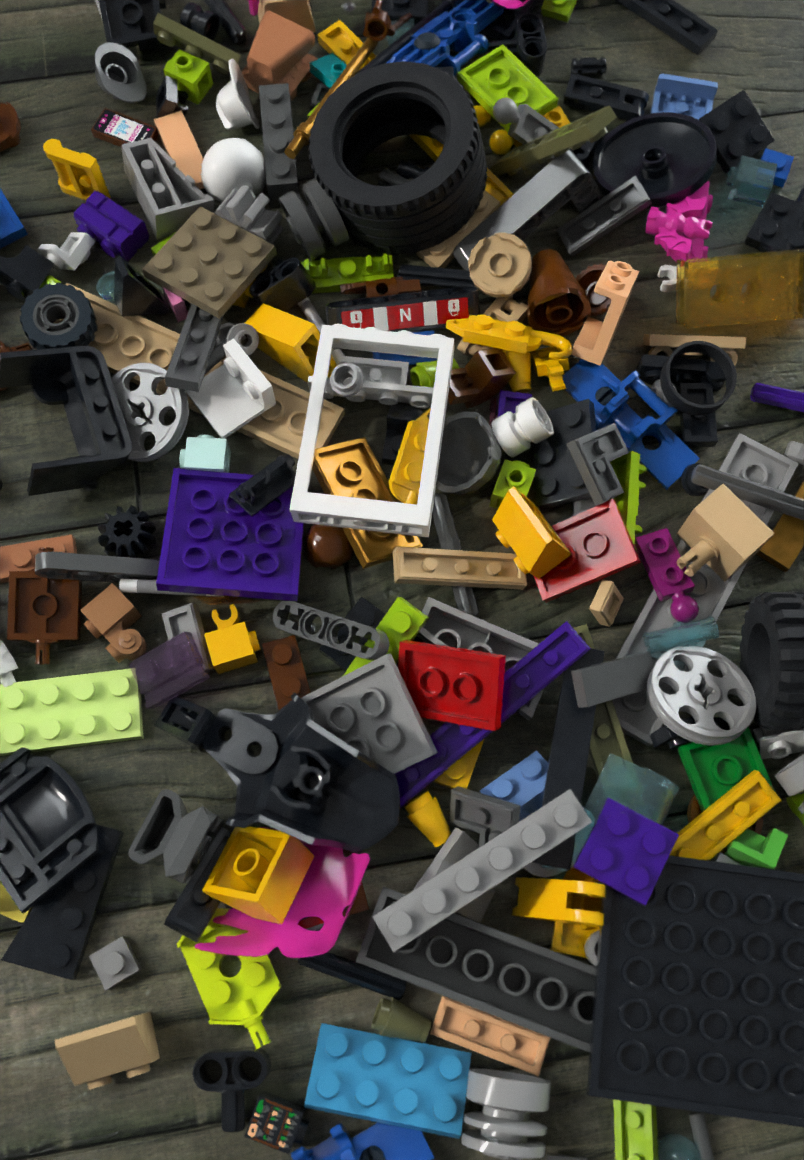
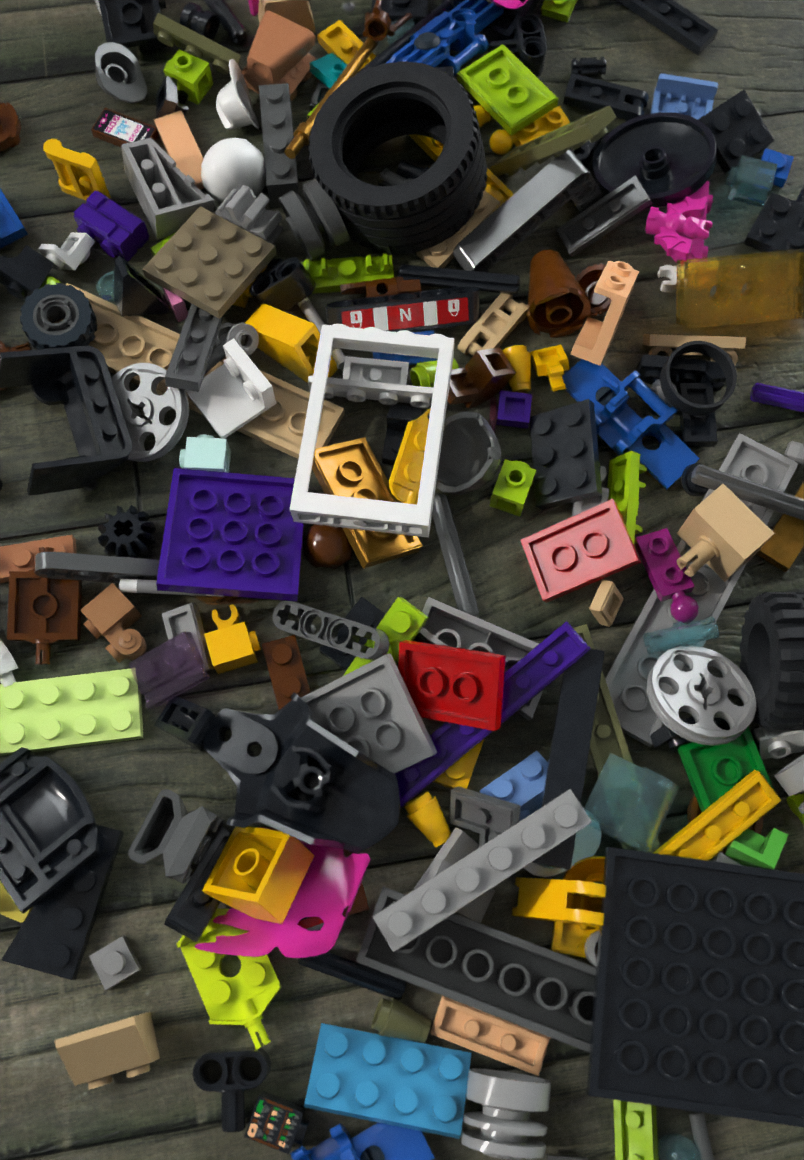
(265, 485): black hinge -> none
(342, 372): light grey plate -> none
(457, 568): tan tile -> none
(500, 265): tan tile -> none
(507, 335): yellow plate -> none
(518, 429): white wheel -> none
(525, 121): light grey plate -> none
(528, 534): yellow slope -> none
(593, 457): dark grey tile -> none
(611, 679): dark grey tile -> none
(626, 851): dark purple plate -> none

